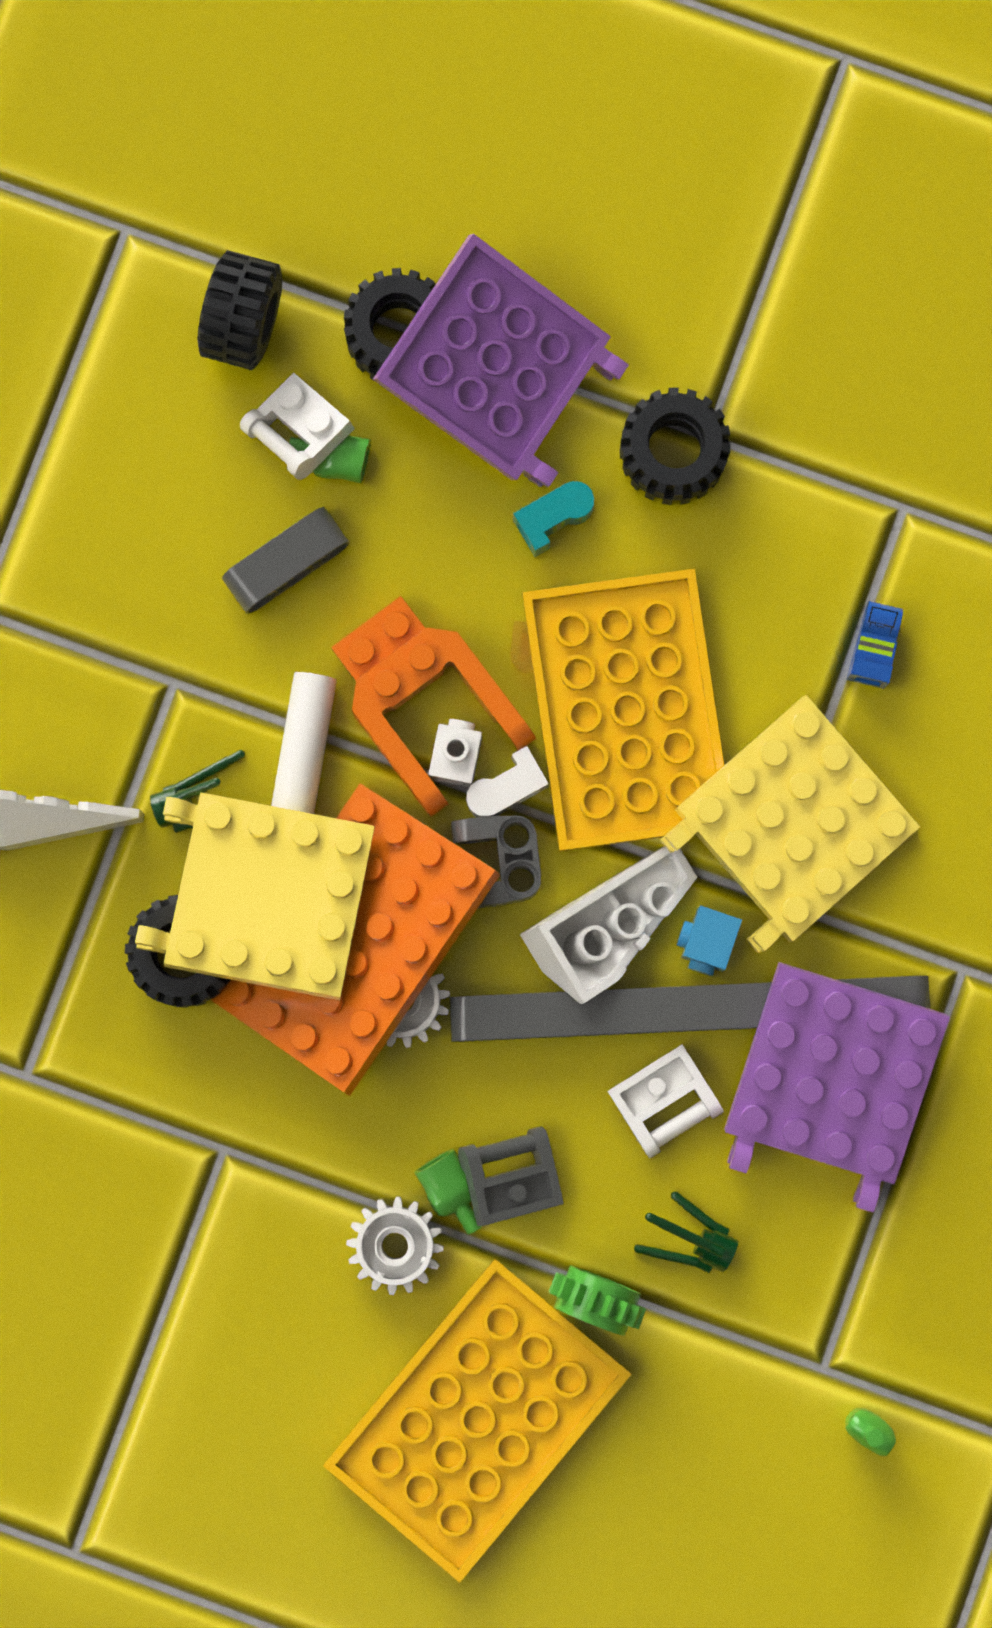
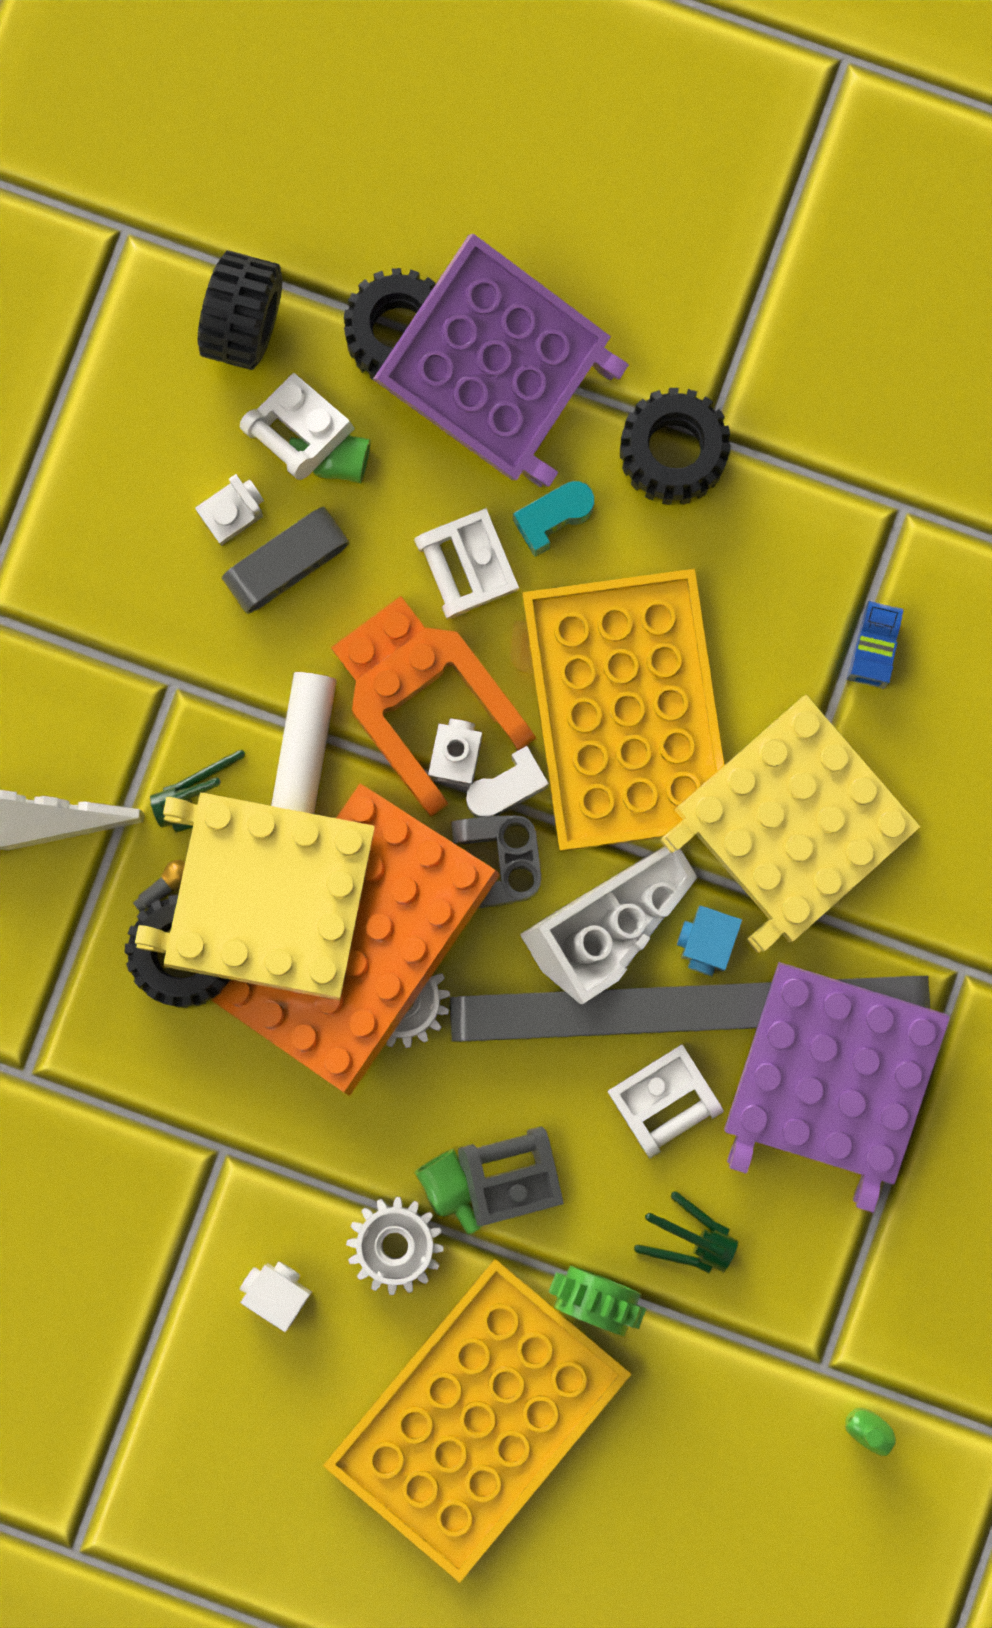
(169, 882): none -> piece
(231, 509): none -> white bracket
(275, 1294): none -> white brick
(479, 556): none -> white plate

